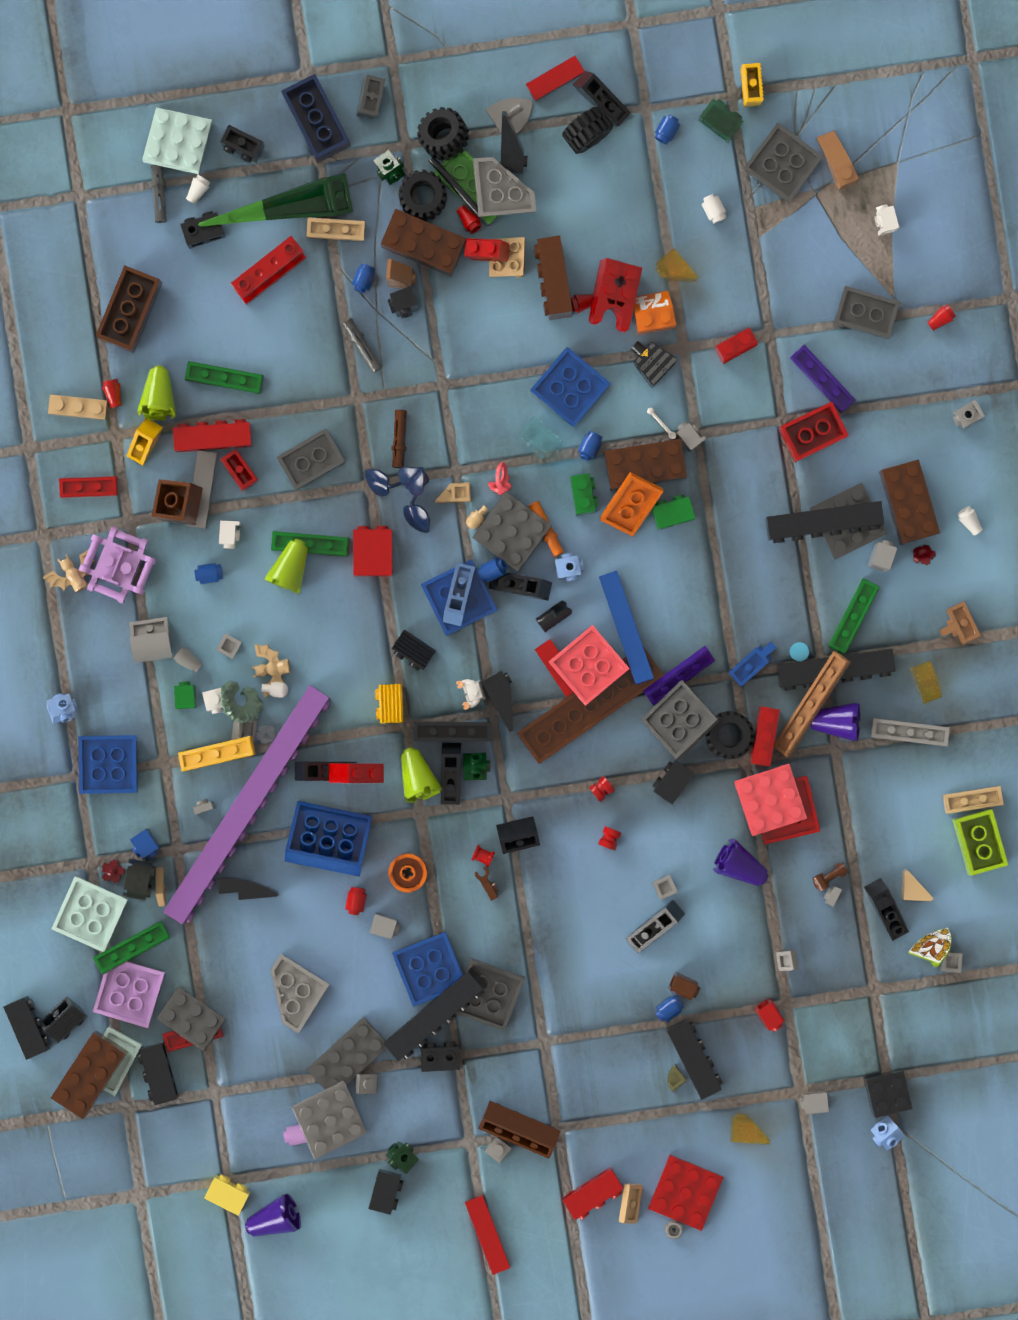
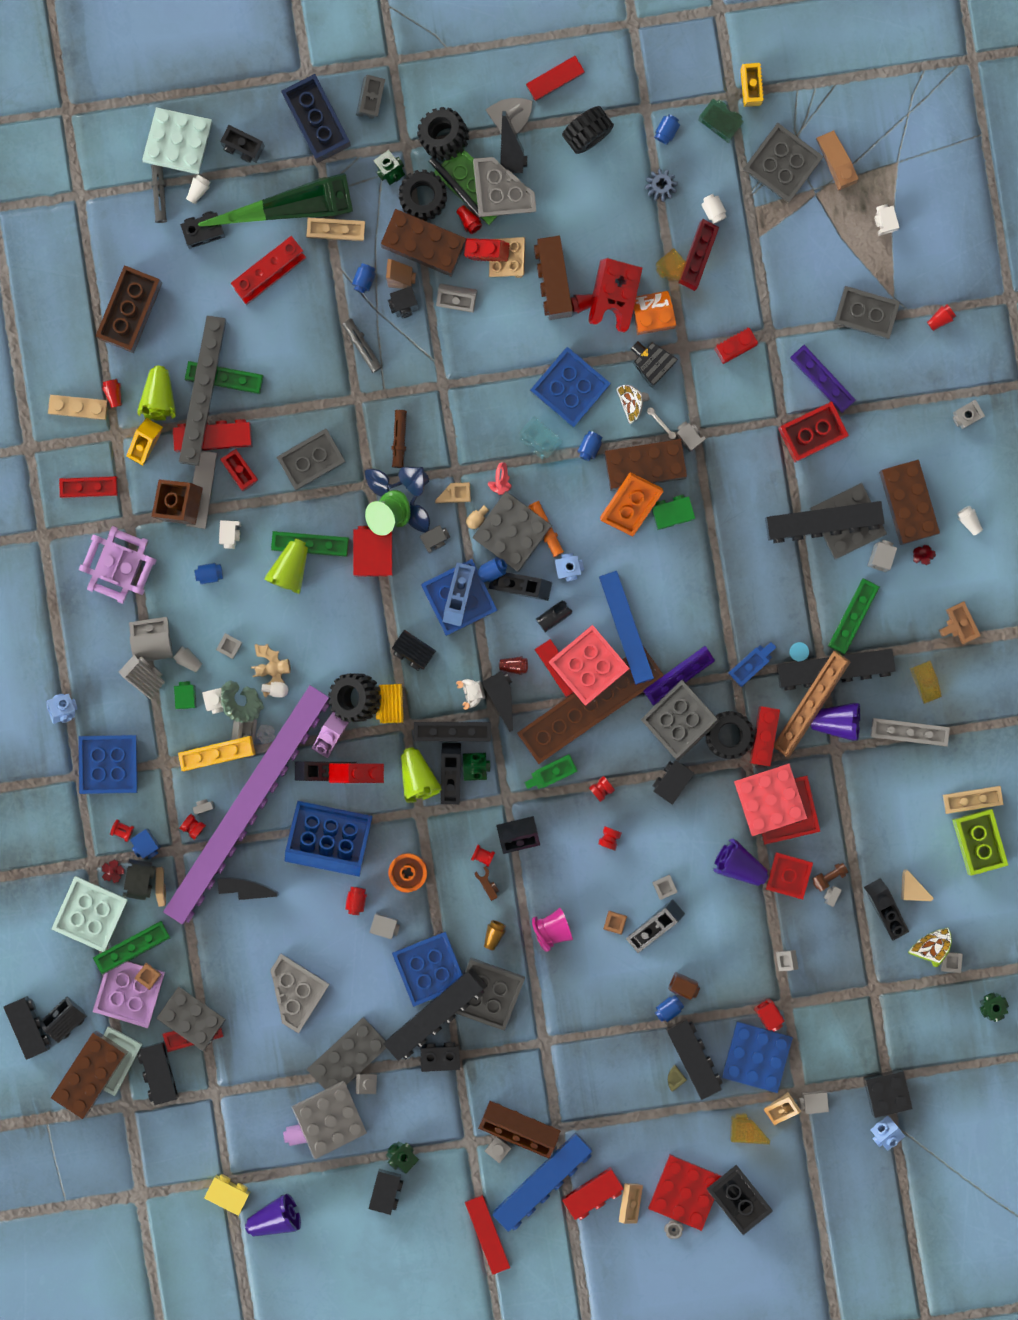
(73, 578): tan animal -> none
(127, 830): none -> red bush
(141, 676): none -> light grey brick
(147, 976): none -> medium nougat tile
(192, 826): none -> red wheel
(202, 390): none -> dark grey plate
(329, 735): none -> lavender slope
(341, 697): none -> black tyre
(388, 512): none -> hat
(435, 538): none -> dark grey brick
(456, 297): none -> light grey slope
(494, 933): none -> pearl gold cone
(514, 665): none -> clear red cone
(542, 1181): none -> blue brick
(551, 929): none -> dark pink hat
(552, 772): none -> green hinge
(582, 494): green brick -> none
(599, 95): black slope -> none
(615, 922): none -> medium nougat tile
(632, 401): none -> shield
(668, 188): none -> sand blue gear
(698, 254): none -> dark red plate
(739, 1200): none -> black slope
(757, 1057): none -> blue plate
(782, 1109): none -> tan slope
(789, 875): none -> red plate
(987, 1007): none -> dark green brick

